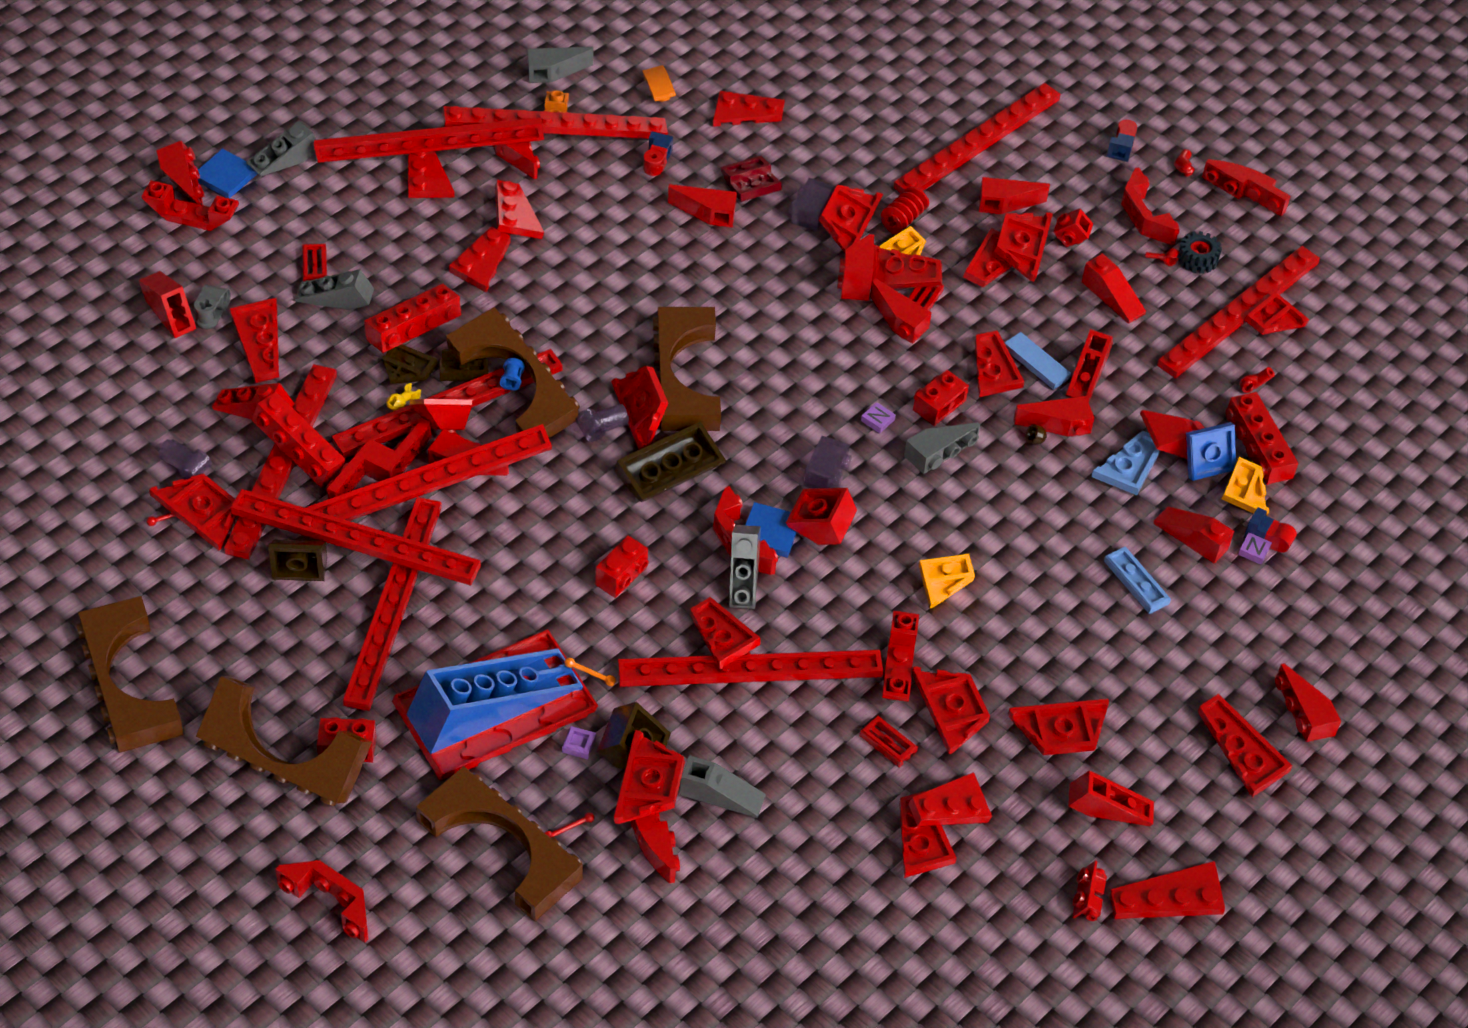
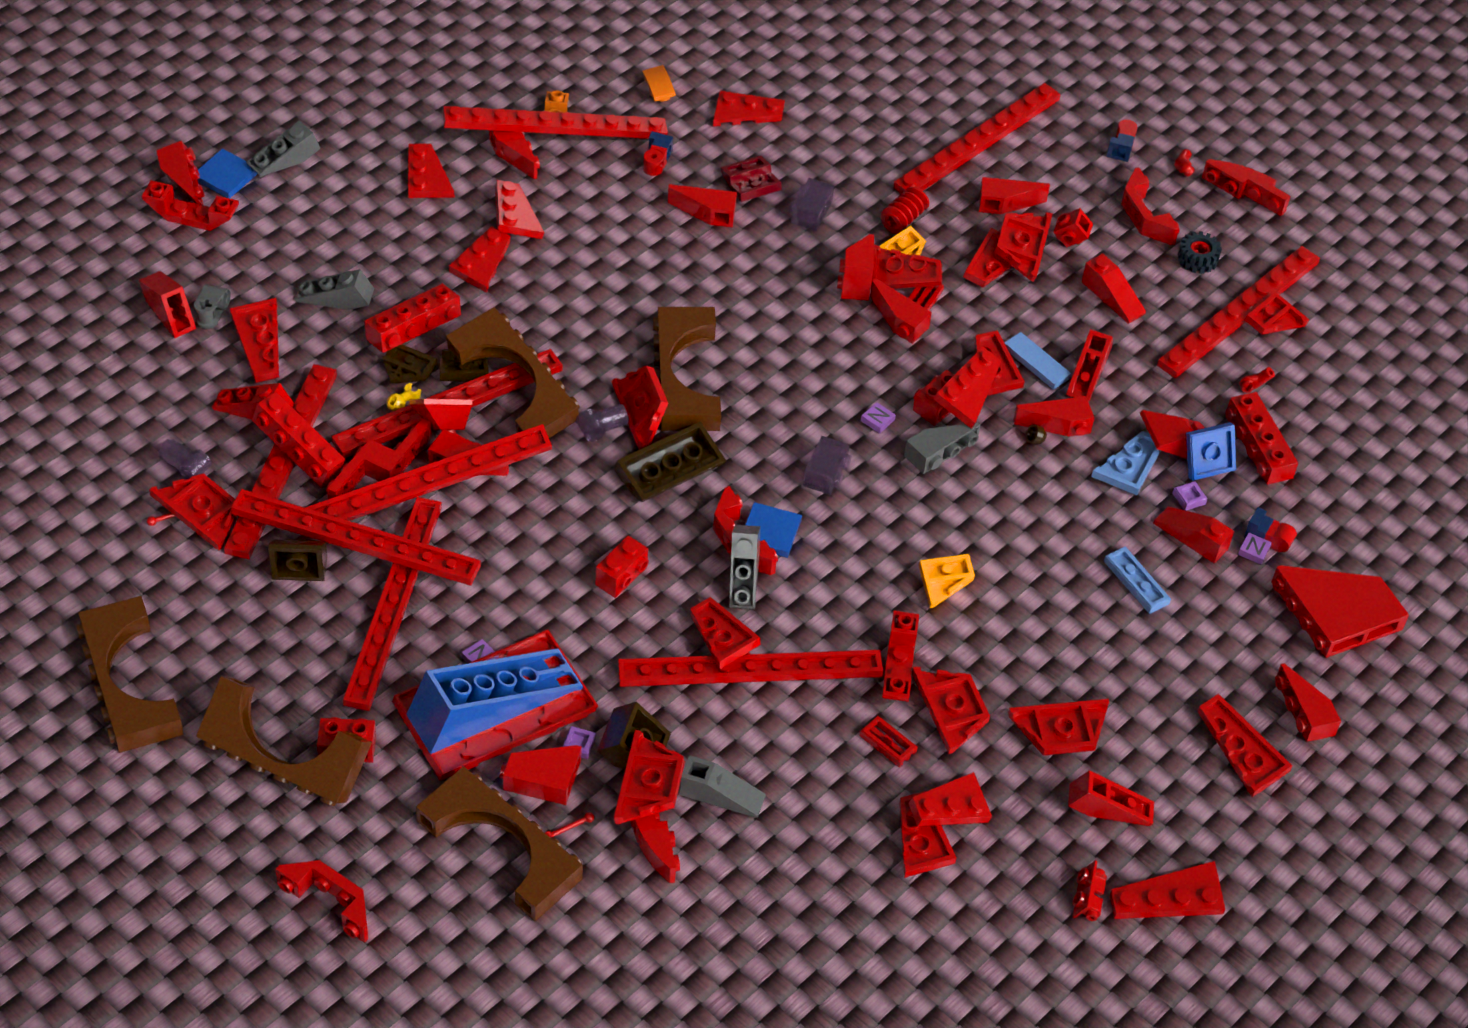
(314, 247): red tile -> none
(429, 140): red plate -> none
(477, 651): none -> medium lavender tile
(512, 372): blue bush -> none
(542, 773): none -> red slope
(551, 64): dark grey slope -> none
(609, 680): orange hinge -> none
(823, 515): red slope -> none
(848, 214): red wing -> none
(969, 387): none -> red wing
(1169, 258): red hand -> none
(1189, 496): none -> medium lavender tile
(1246, 487): light orange wing -> none
(1339, 607): none -> red slope

